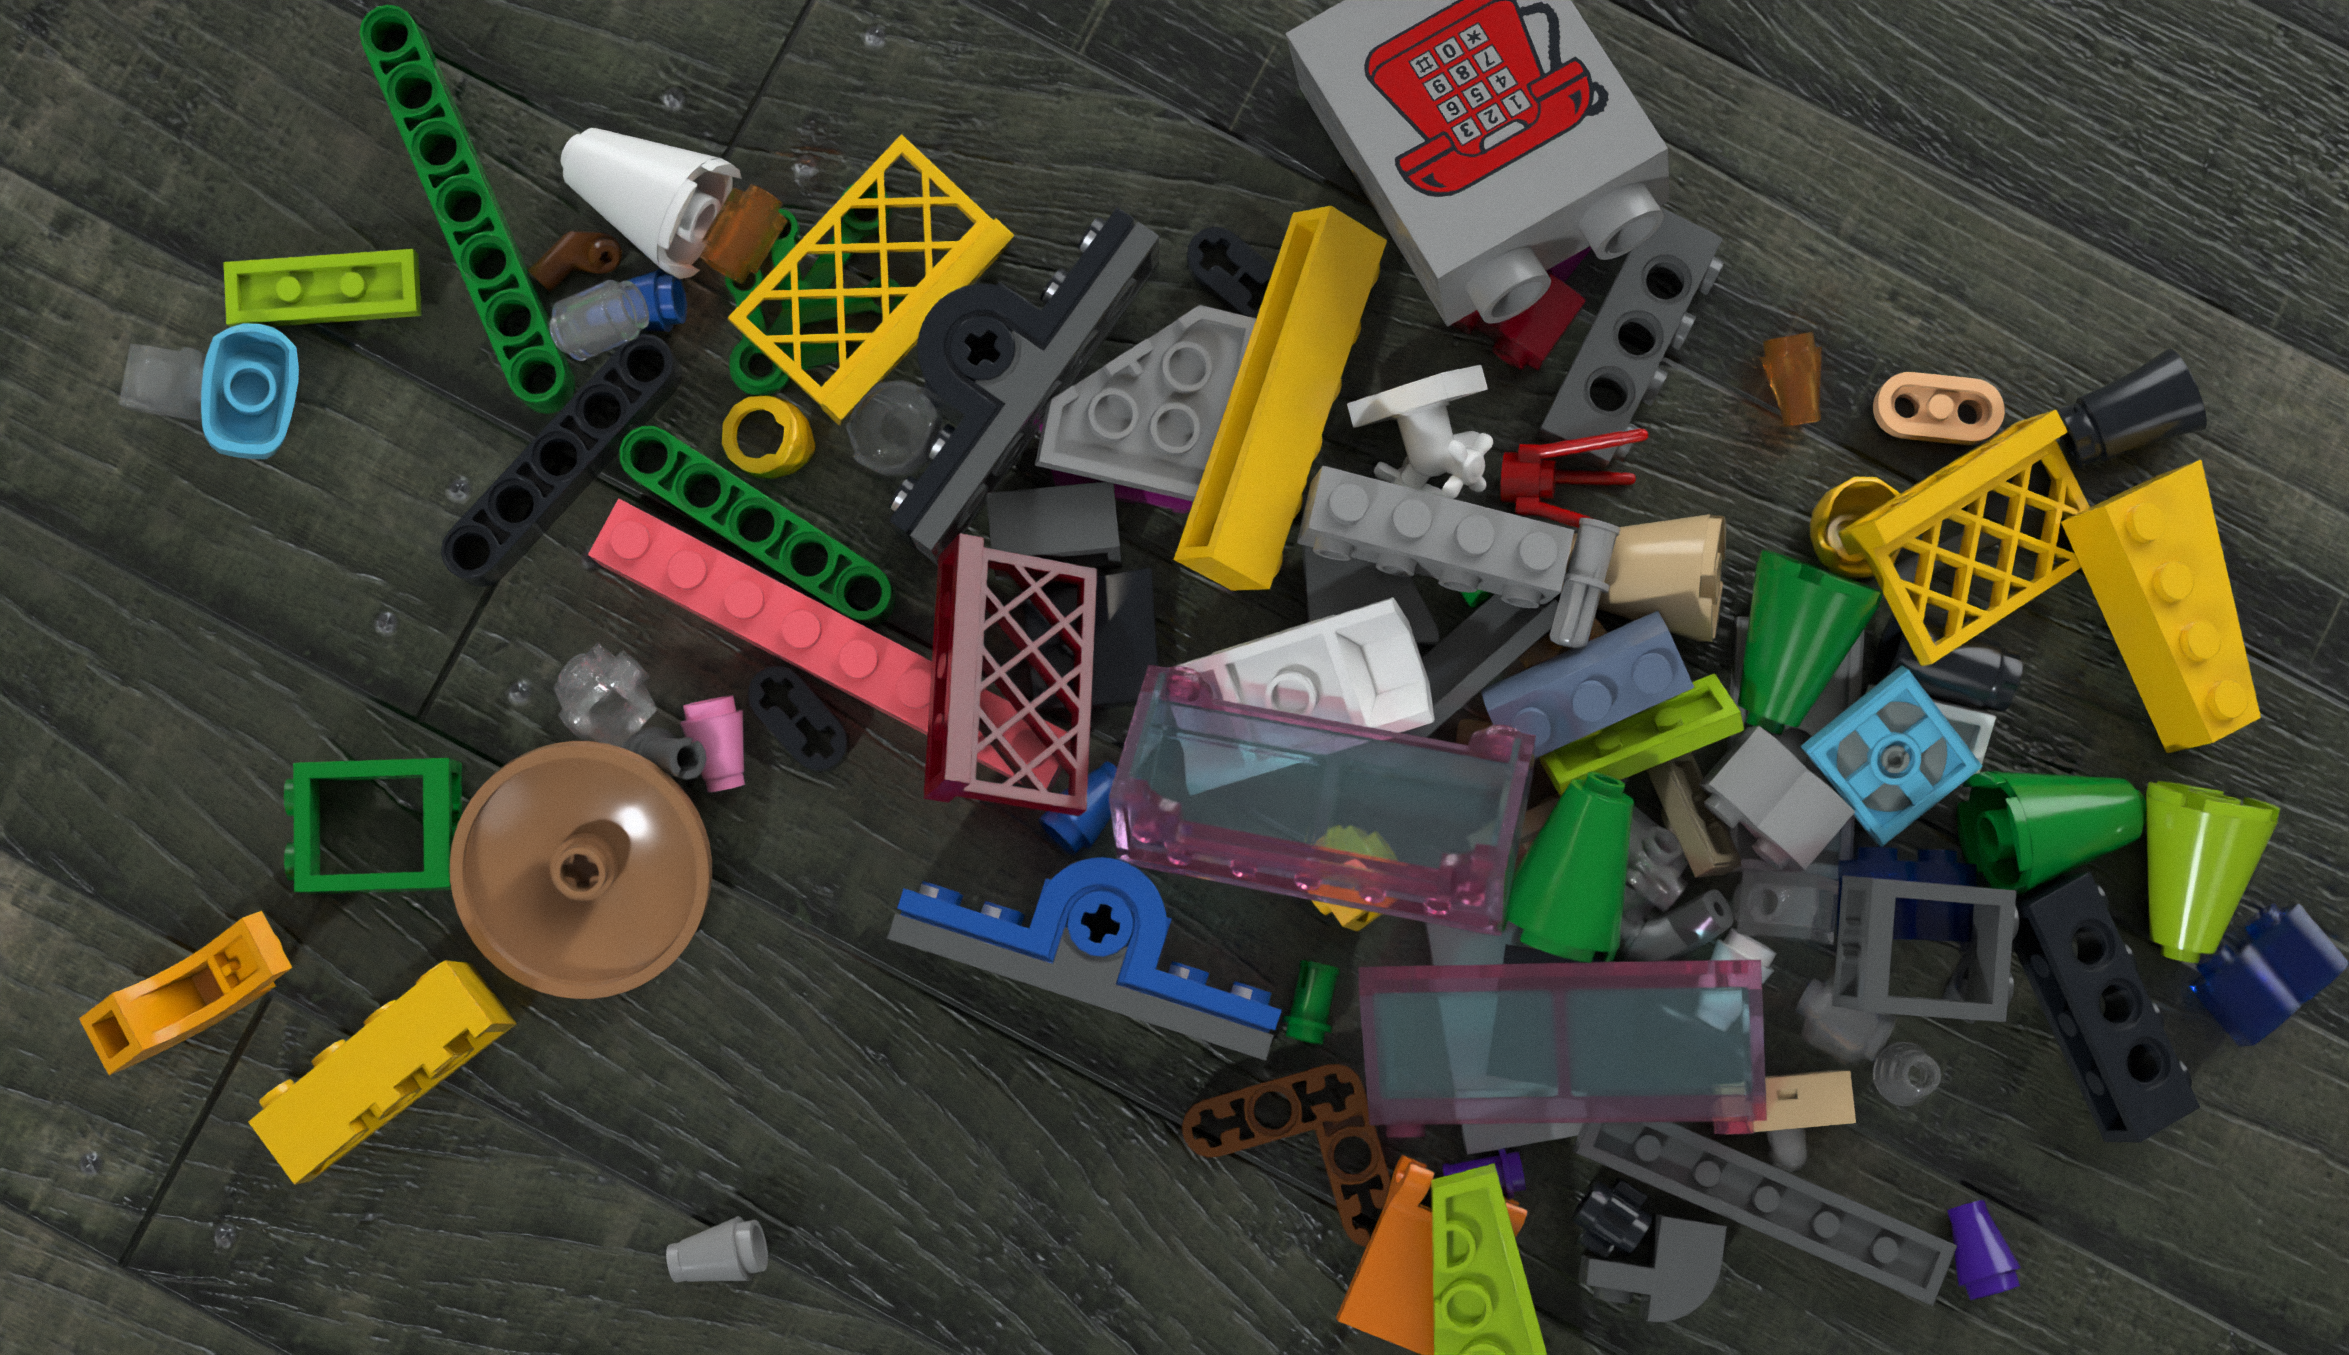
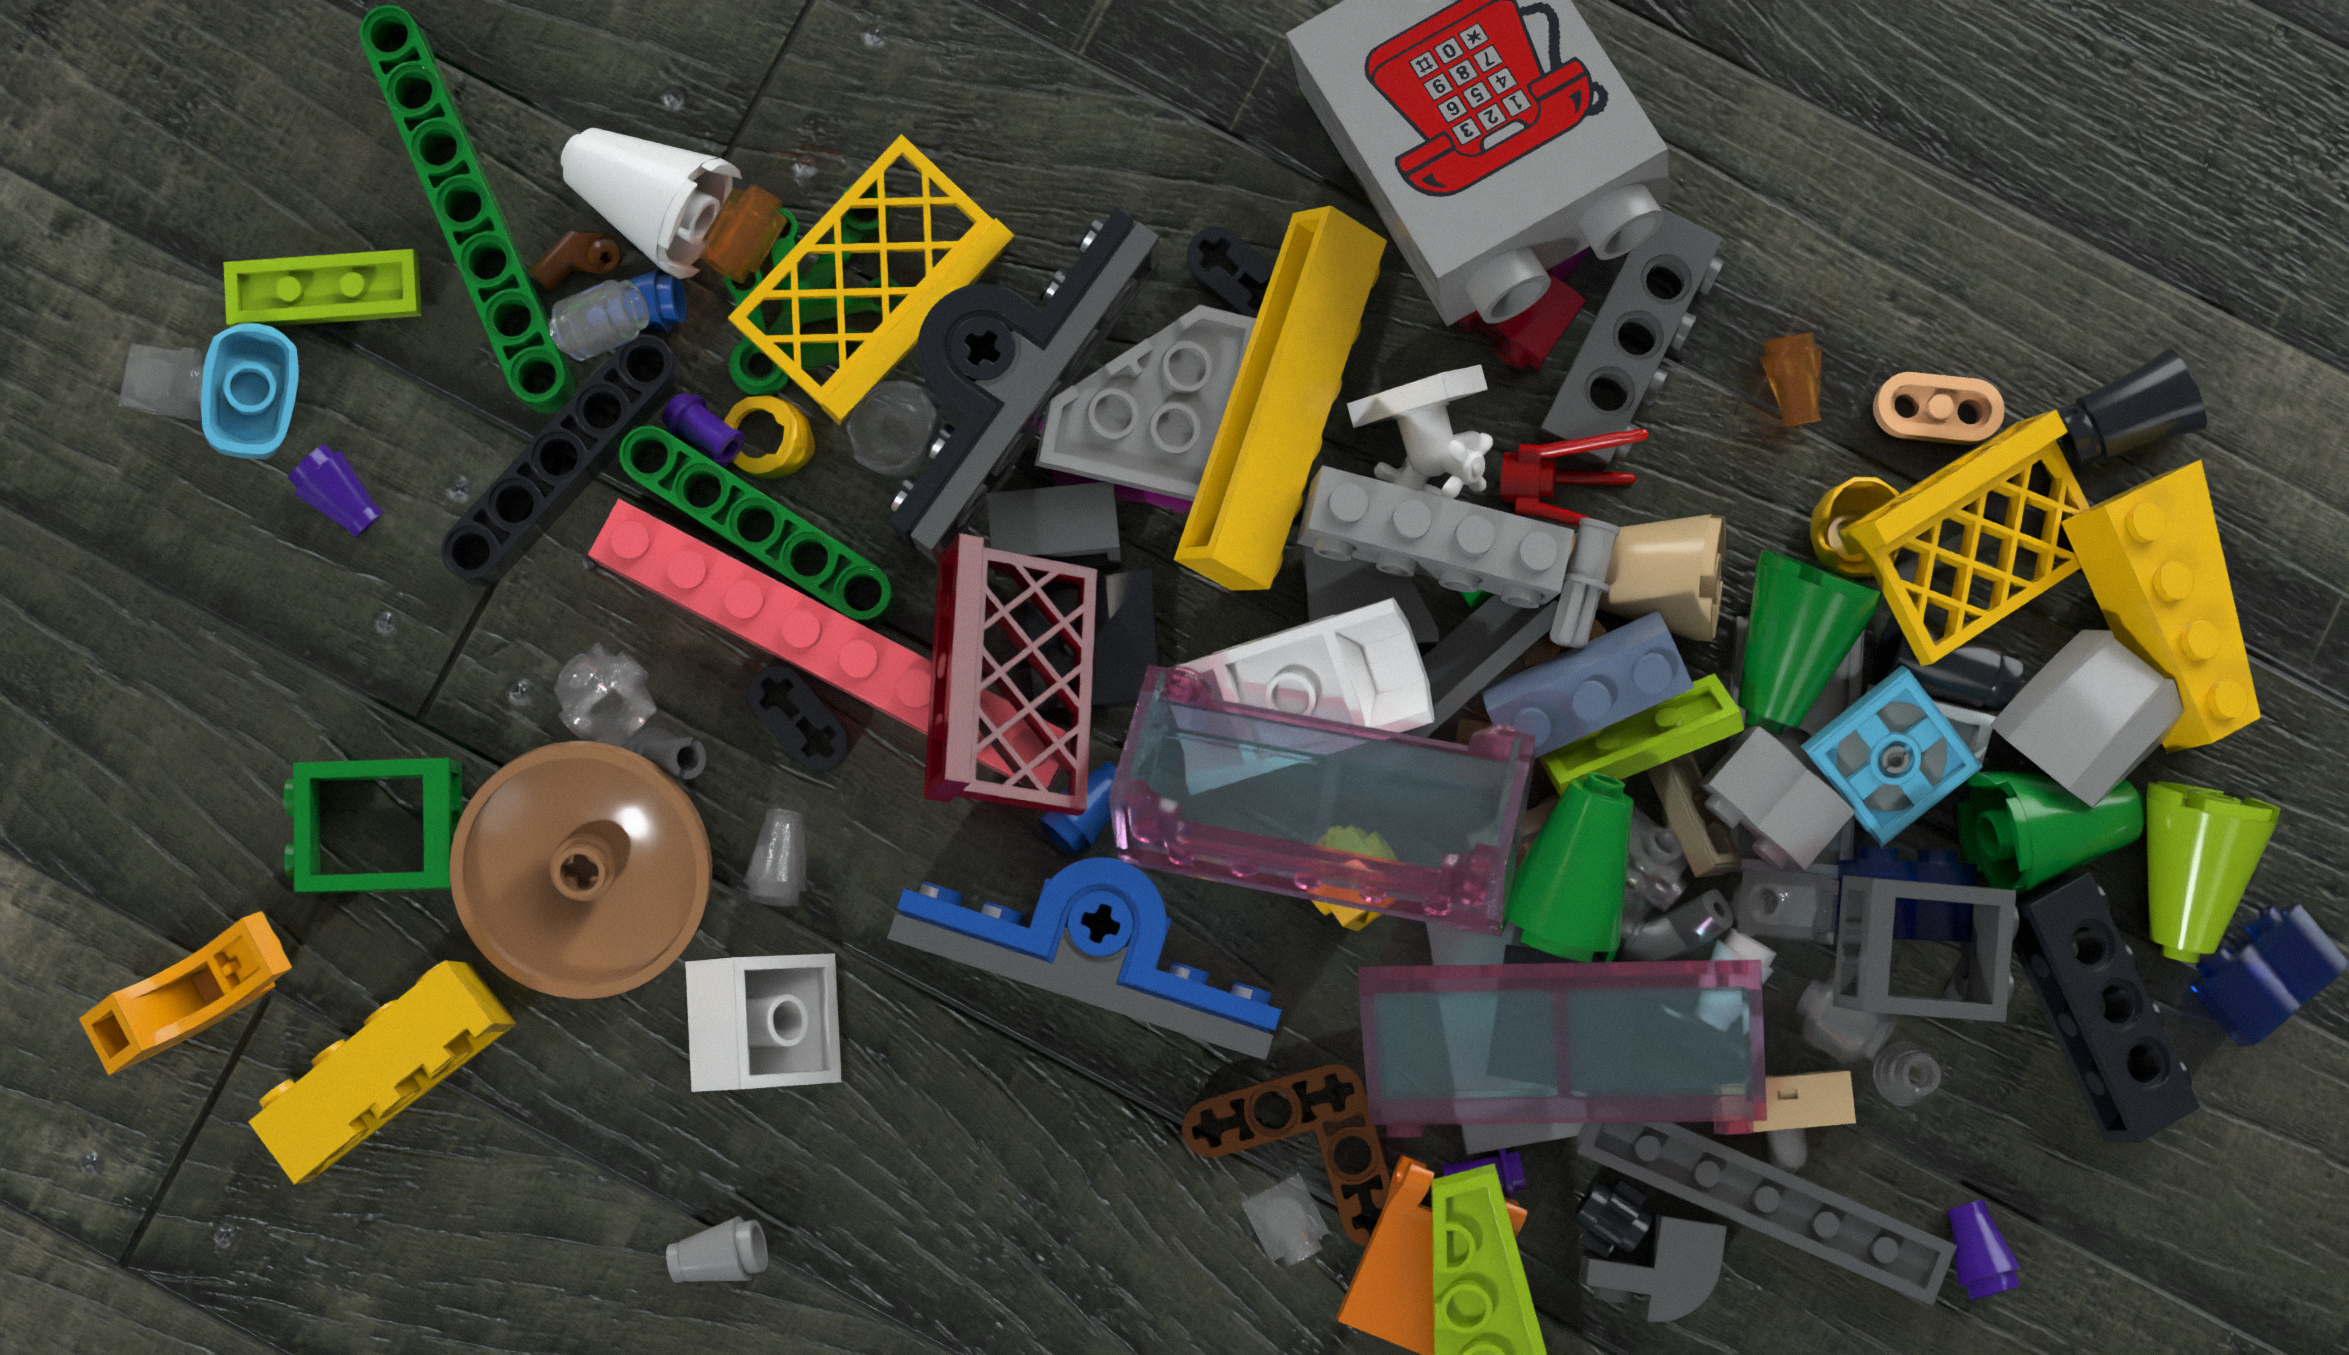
(335, 490): none -> dark purple cone
(690, 420): none -> dark purple pin
(720, 732): bright pink cone -> none
(763, 1022): none -> white slope
(778, 861): none -> clear cone
(1285, 1219): none -> clear brick
(1312, 1002): green pin -> none
(2091, 715): none -> light grey slope

